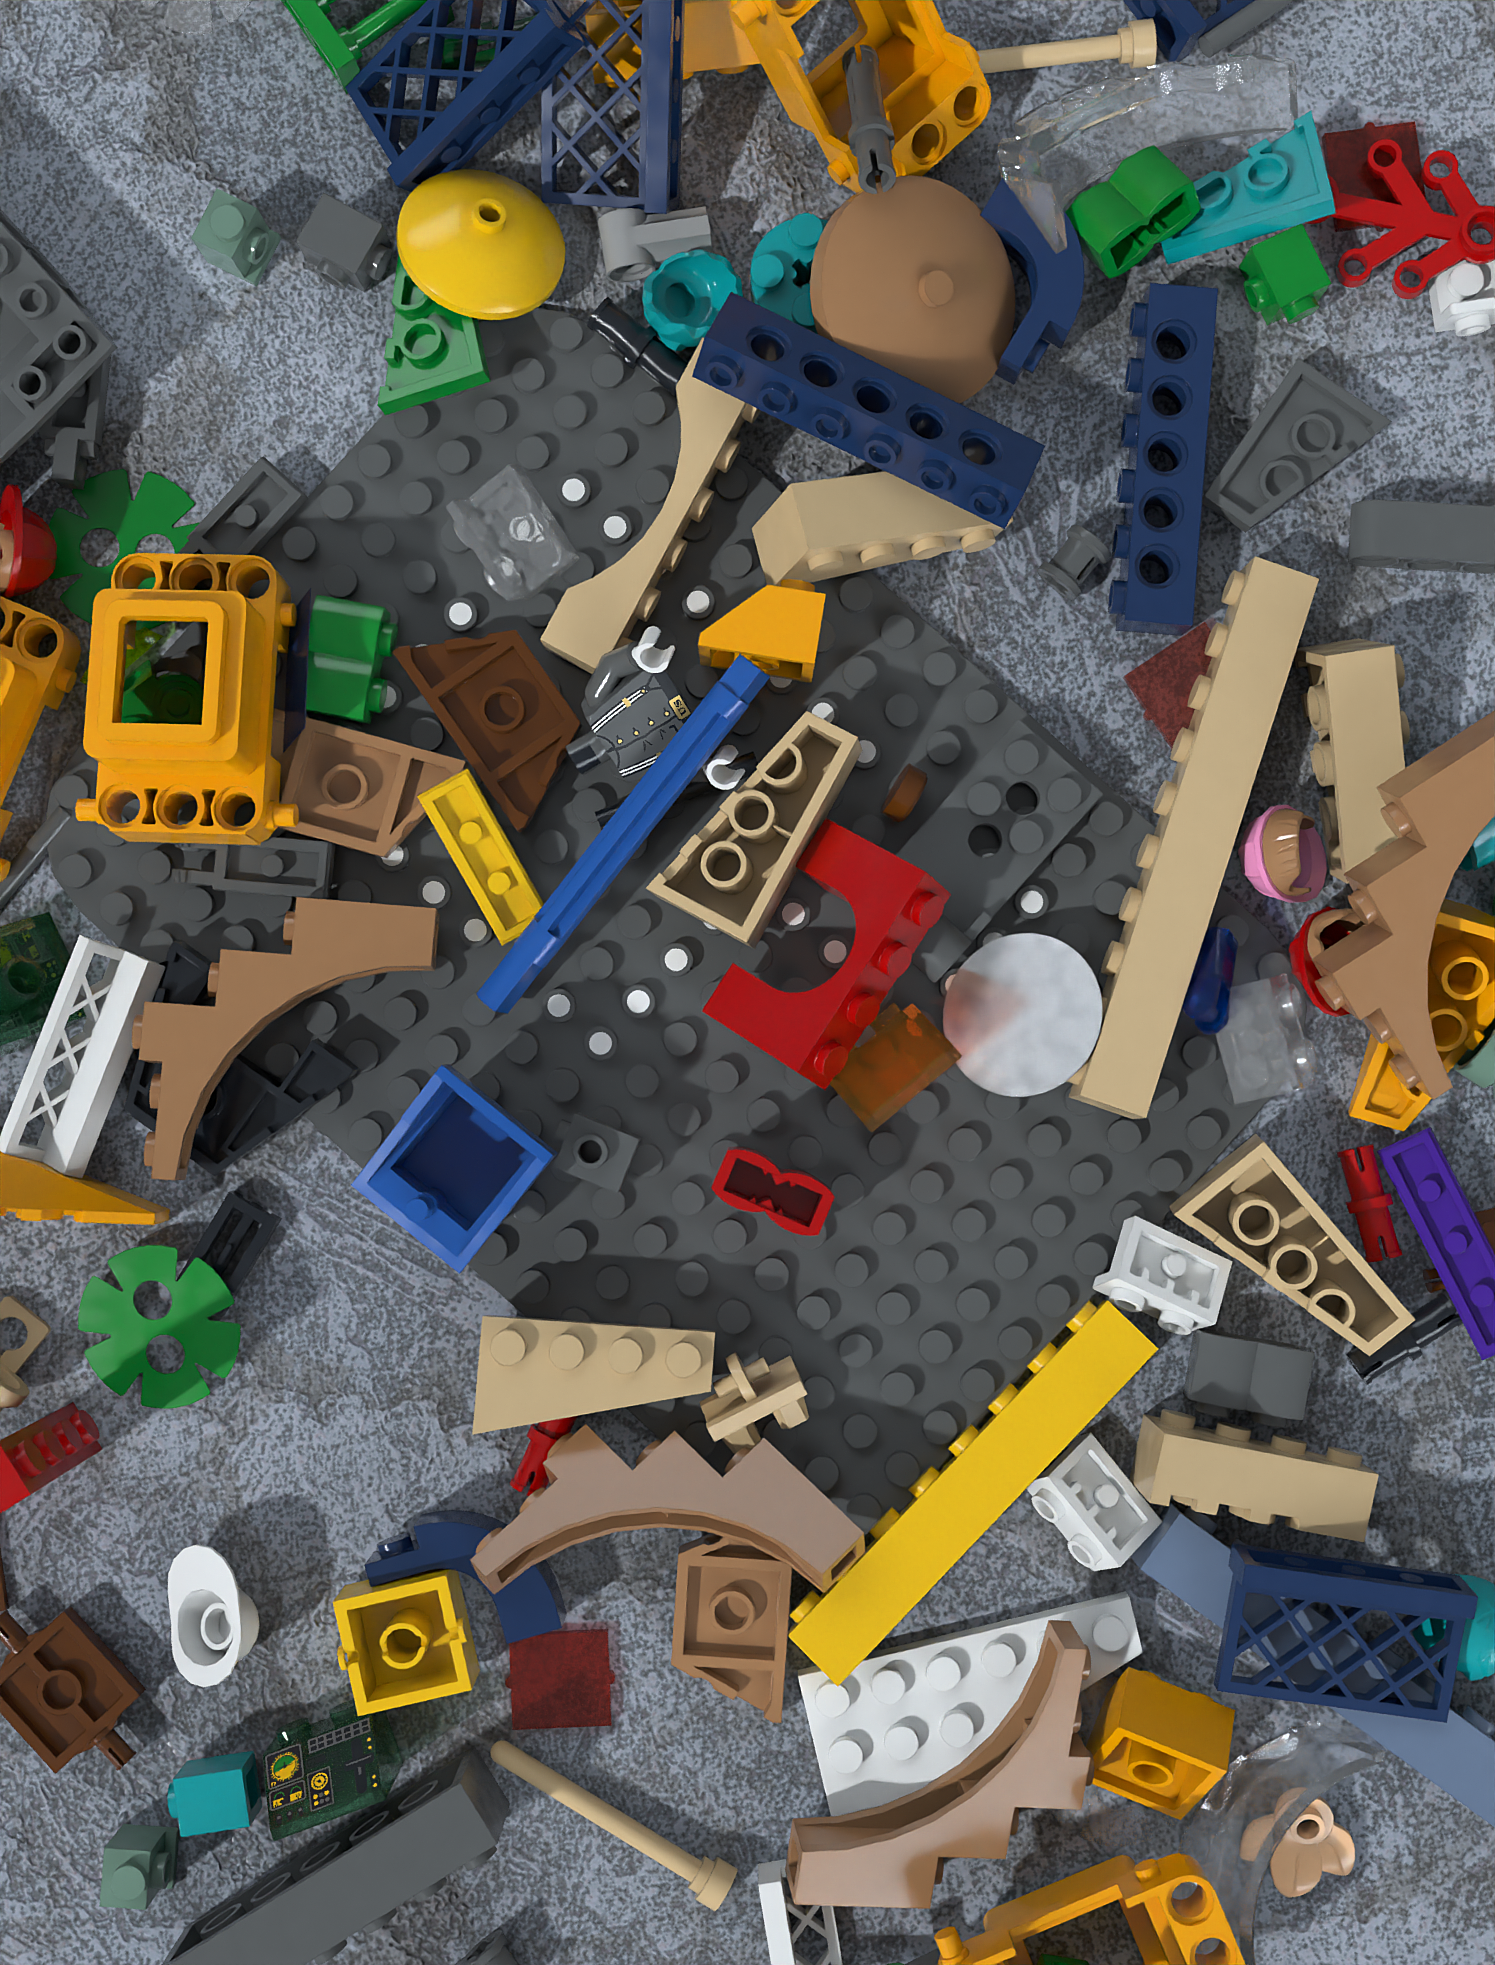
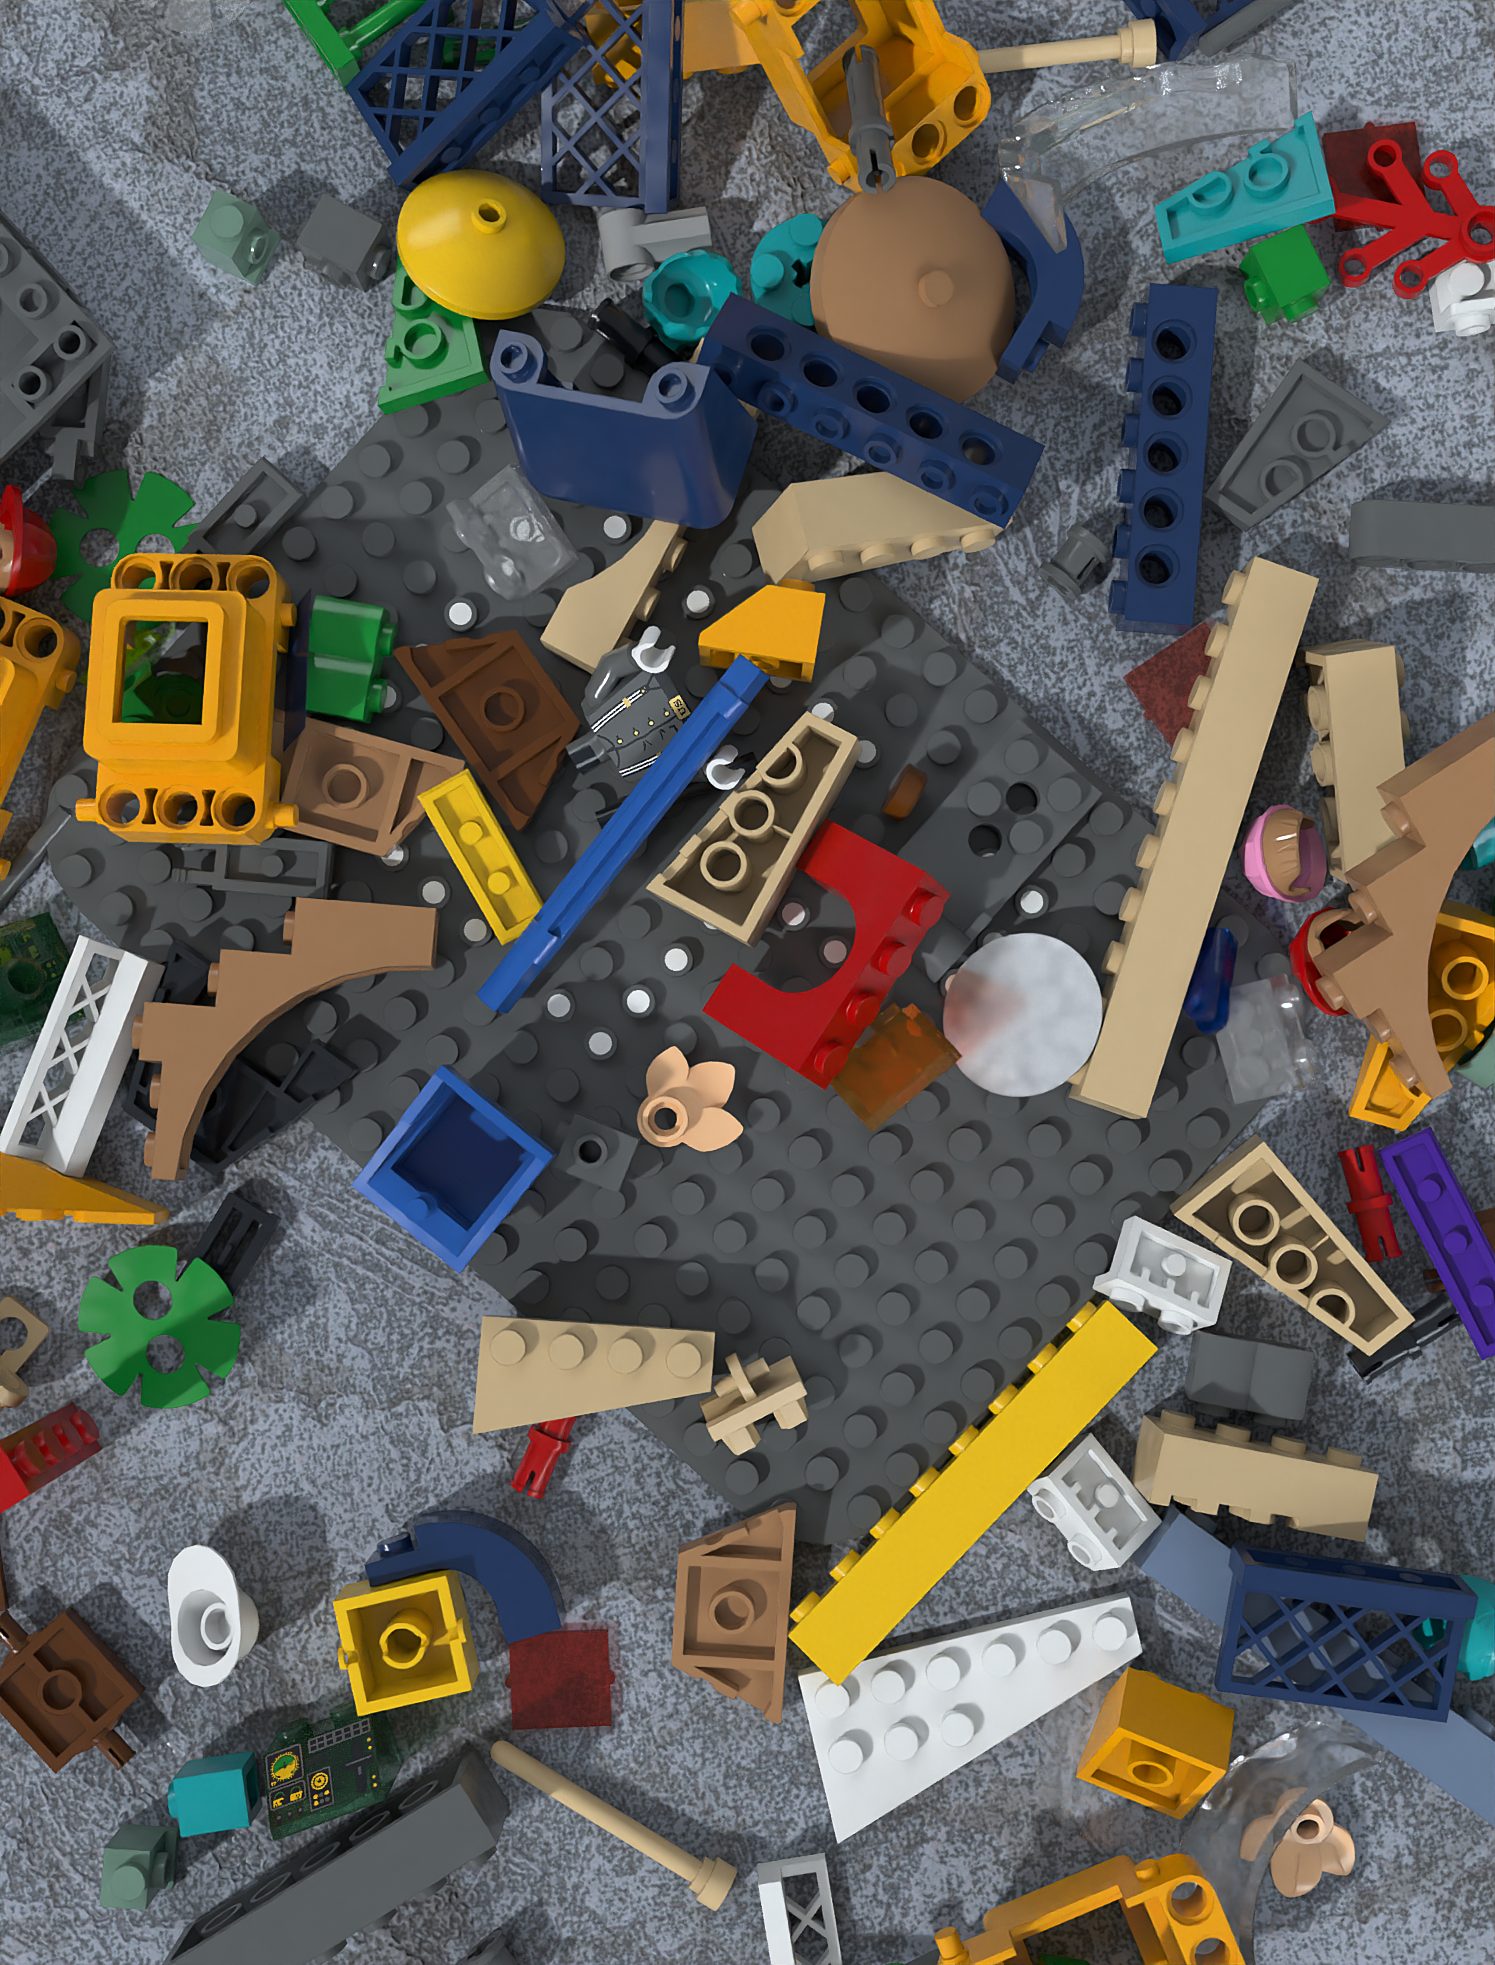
(654, 459): none -> dark blue windscreen
(672, 1486): medium nougat arch -> none
(695, 1097): none -> light nougat plate
(787, 1195): red brick -> none
(897, 1849): medium nougat arch -> none
(1133, 210): green brick -> none

